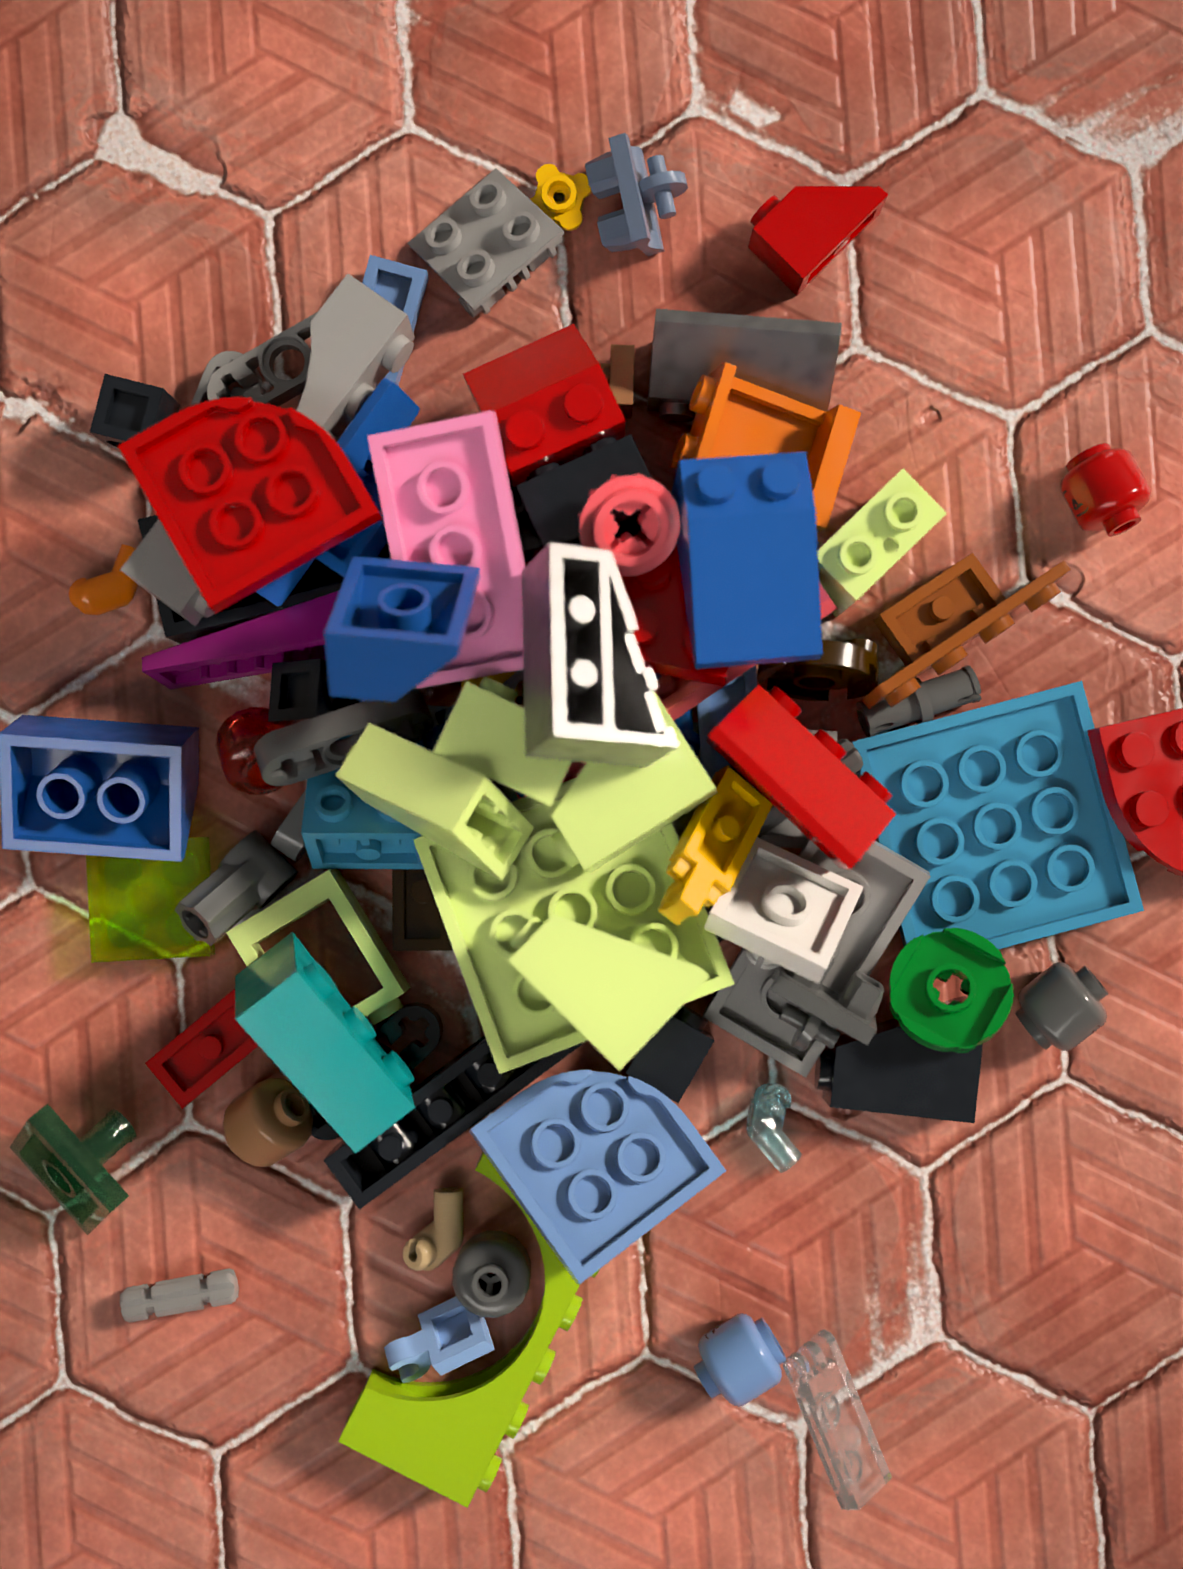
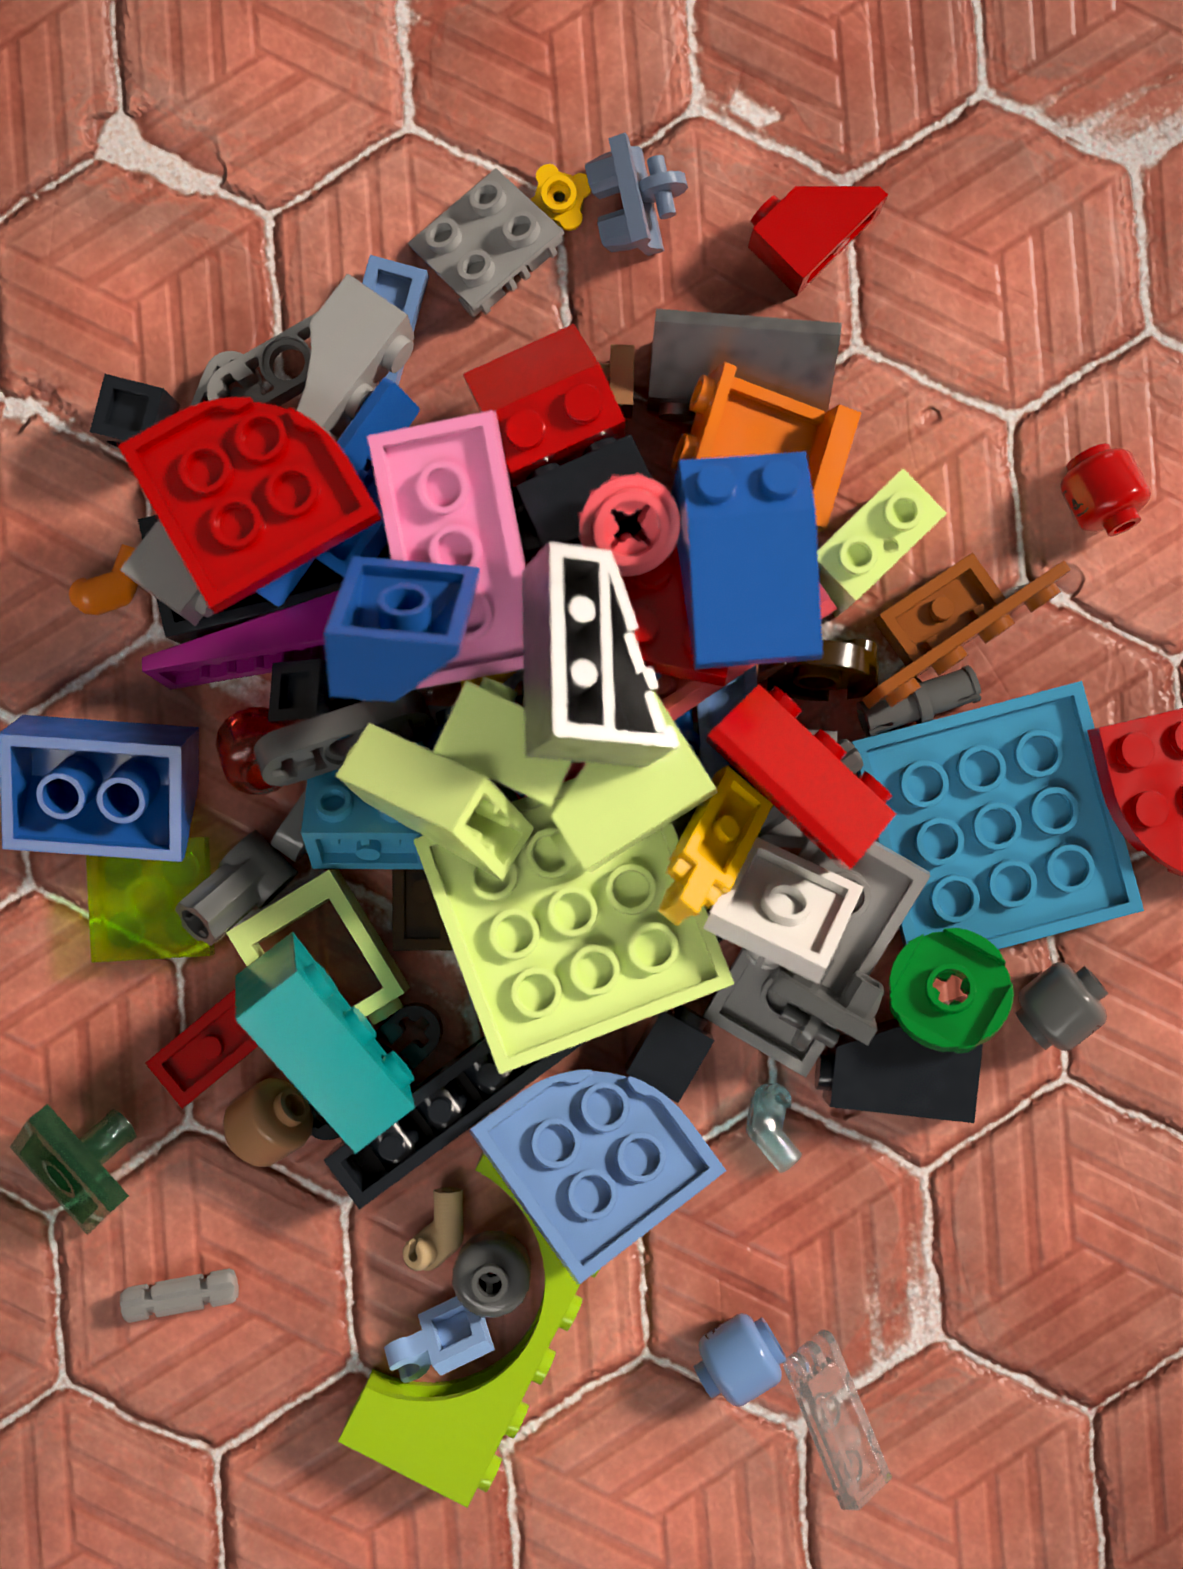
(603, 983): yellowish green slope -> none

